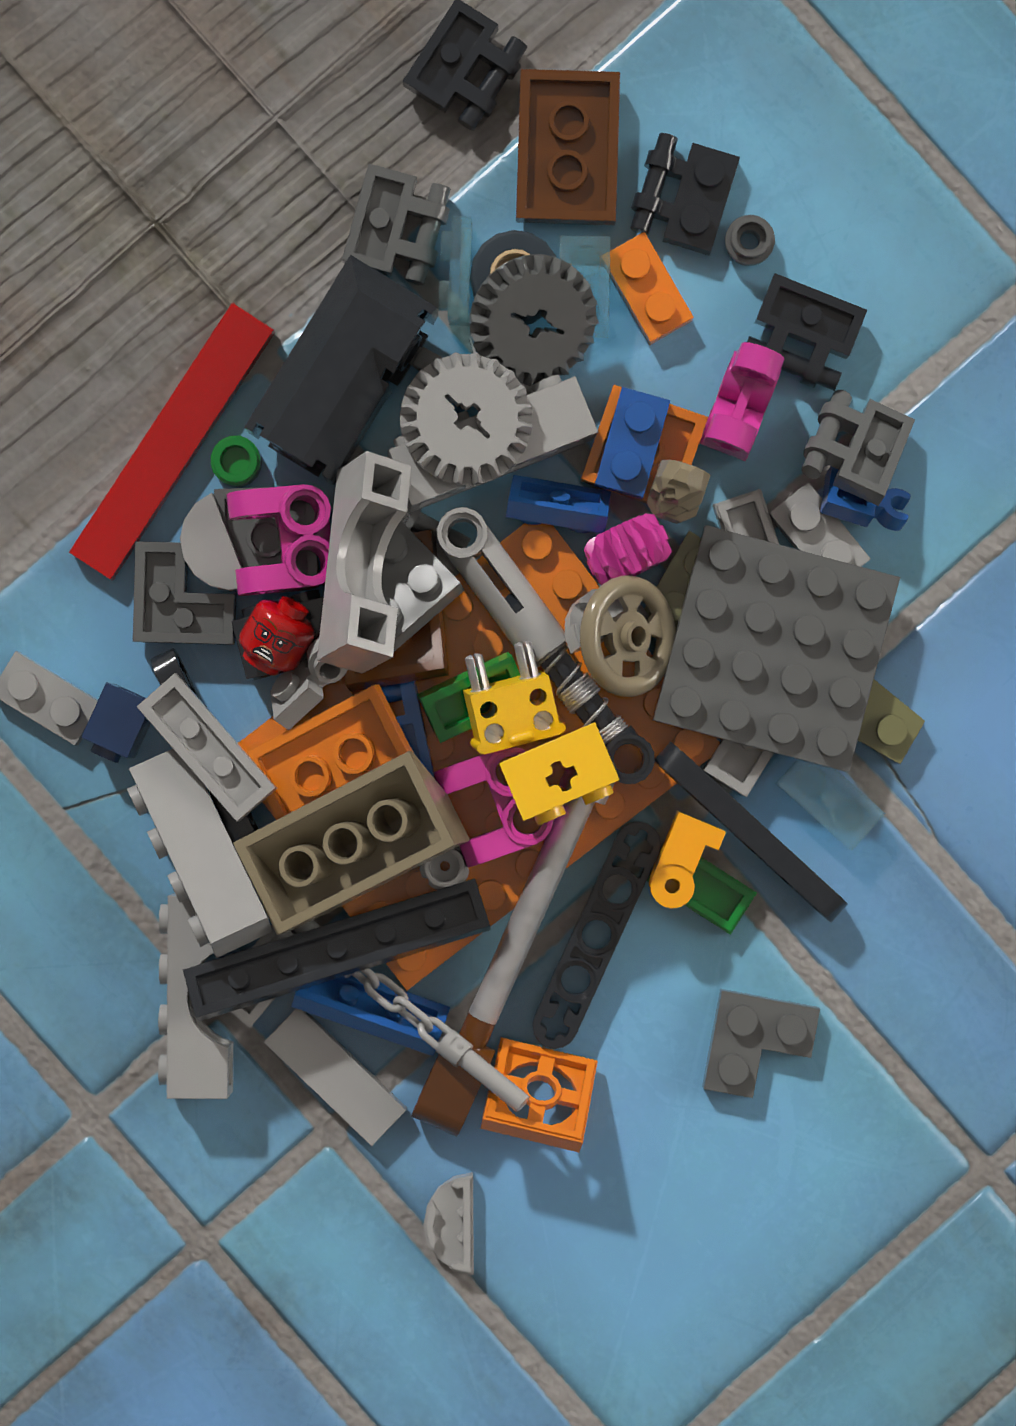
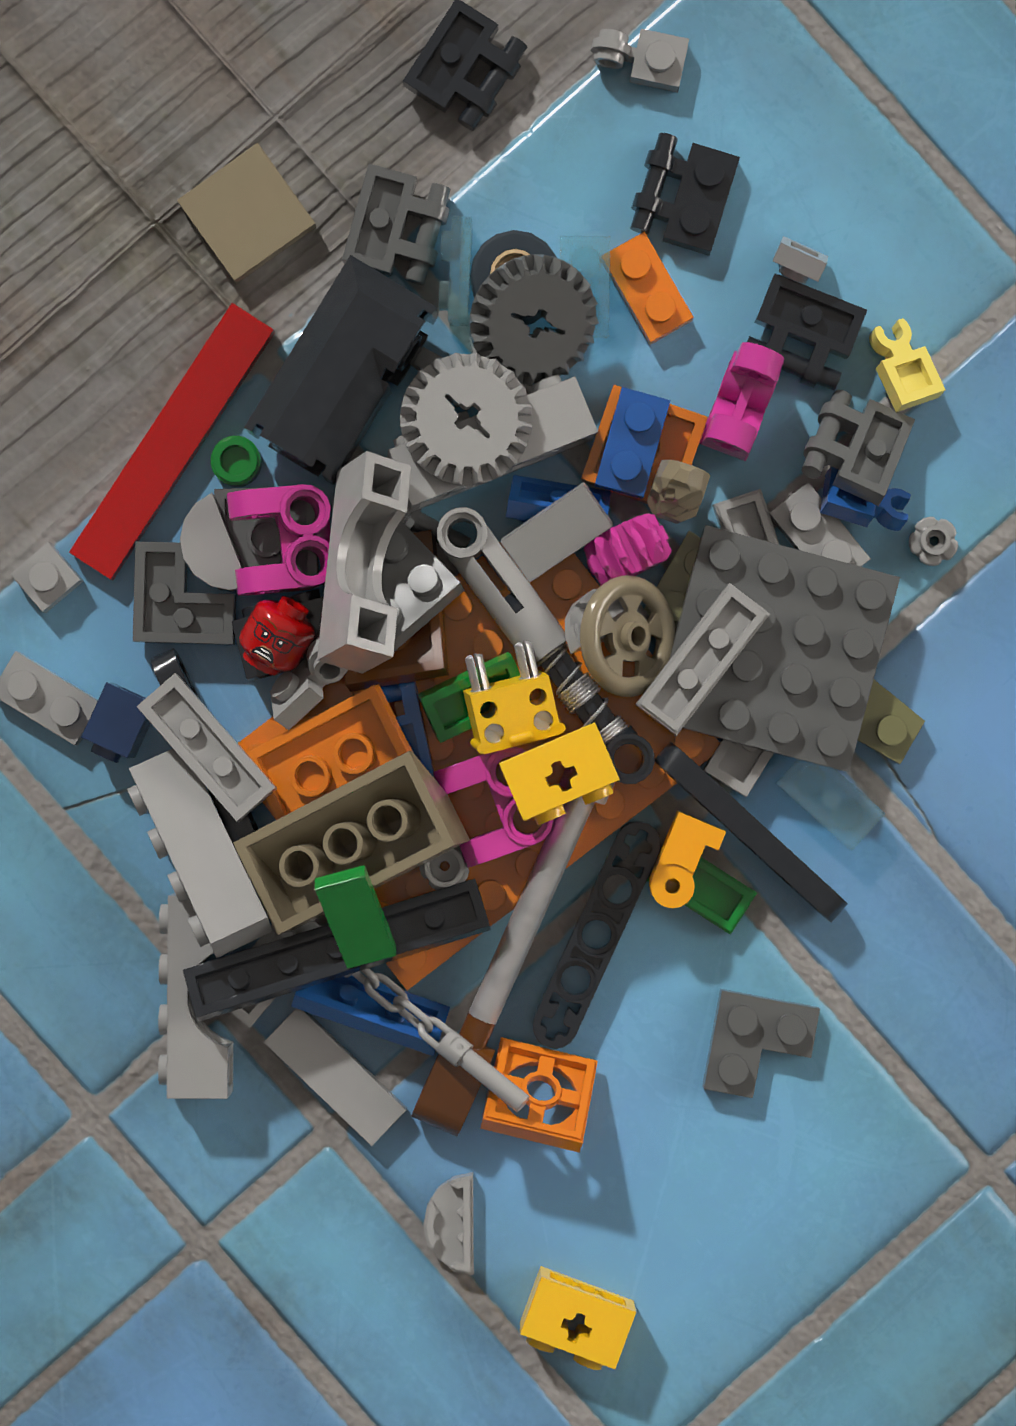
(46, 577): none -> light grey plate
(246, 213): none -> dark tan tile
(355, 916): none -> green tile
(556, 532): none -> light grey tile
(559, 1298): none -> yellow brick
(568, 147): reddish brown plate -> none
(655, 61): none -> light grey plate
(702, 659): none -> light grey tile
(753, 225): dark grey plate -> none
(799, 261): none -> light grey plate
(905, 372): none -> light yellow plate
(920, 544): none -> light grey plate

